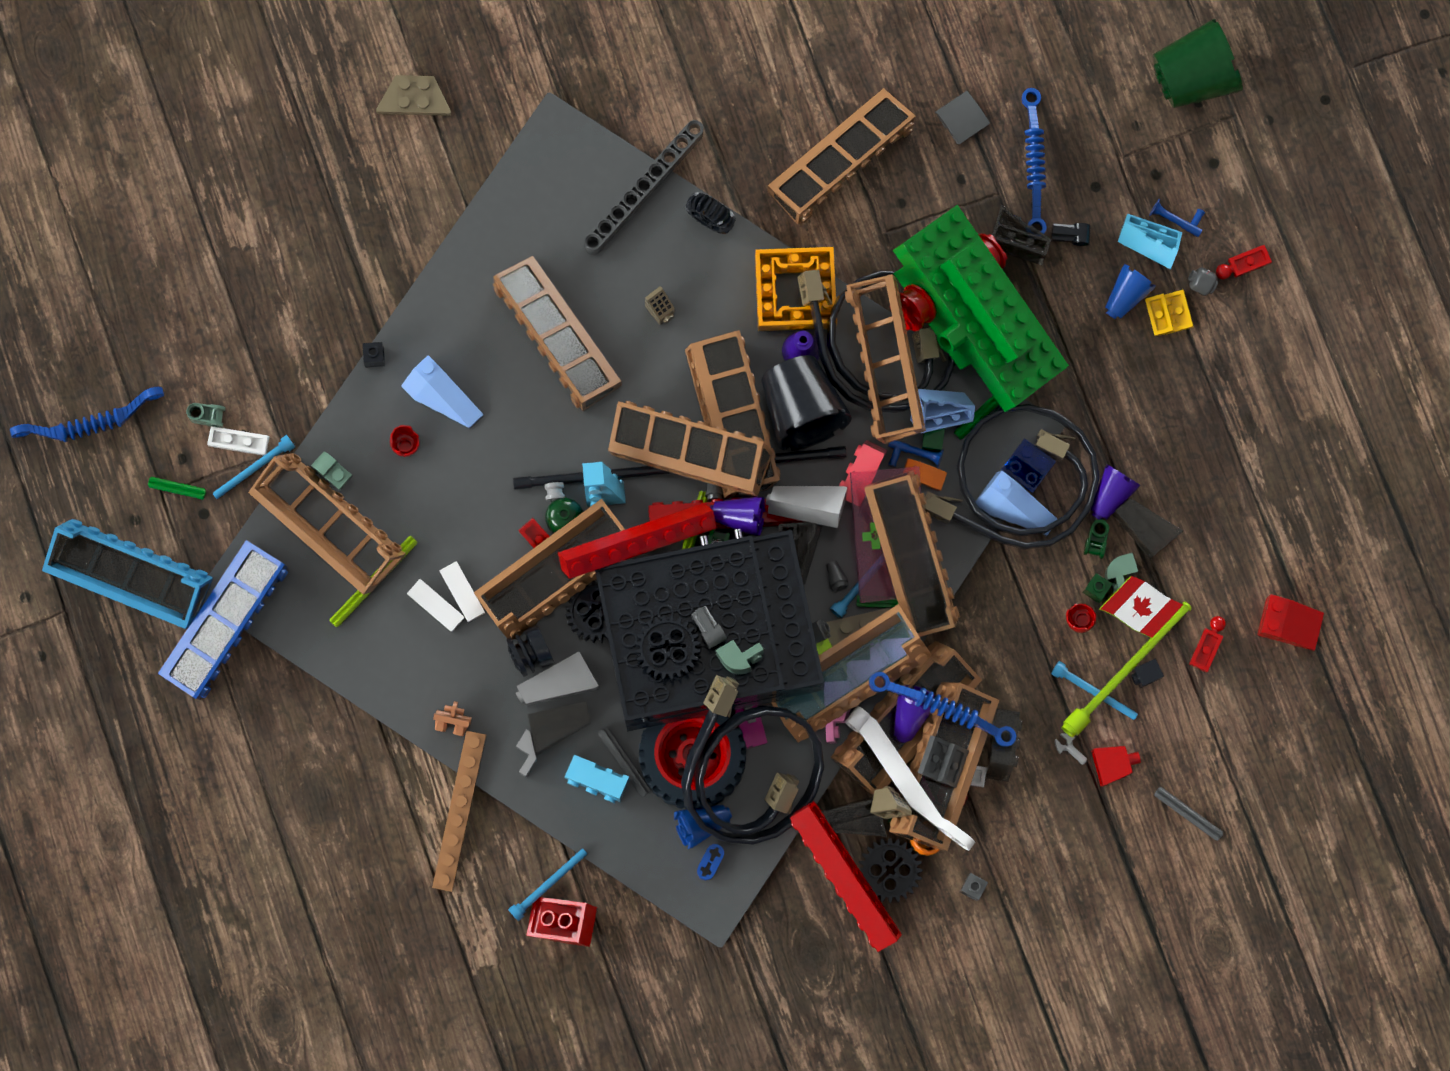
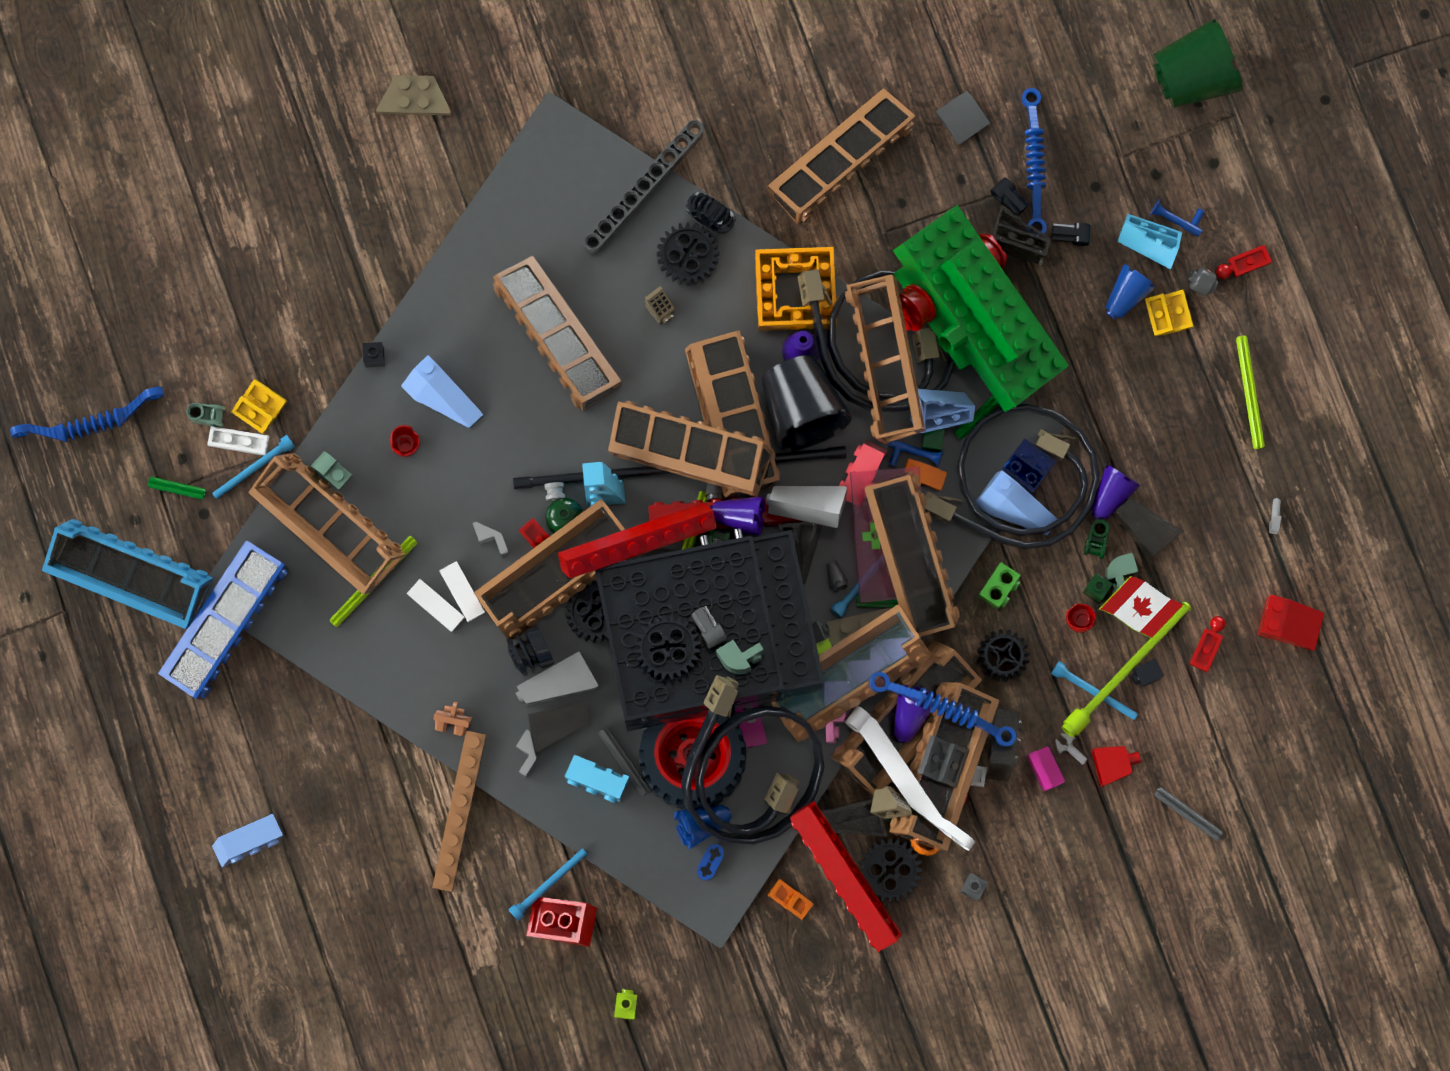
(247, 840): none -> light blue wedge
(259, 406): none -> yellow slope
(487, 534): none -> light grey slope
(626, 1005): none -> lime brick
(703, 261): none -> black gear
(790, 899): none -> orange slope
(994, 670): none -> black gear
(996, 584): none -> bright green brick
(1005, 193): none -> black piece
(1045, 768): none -> dark pink panel
(1250, 392): none -> lime axle
(1276, 518): none -> light grey bar

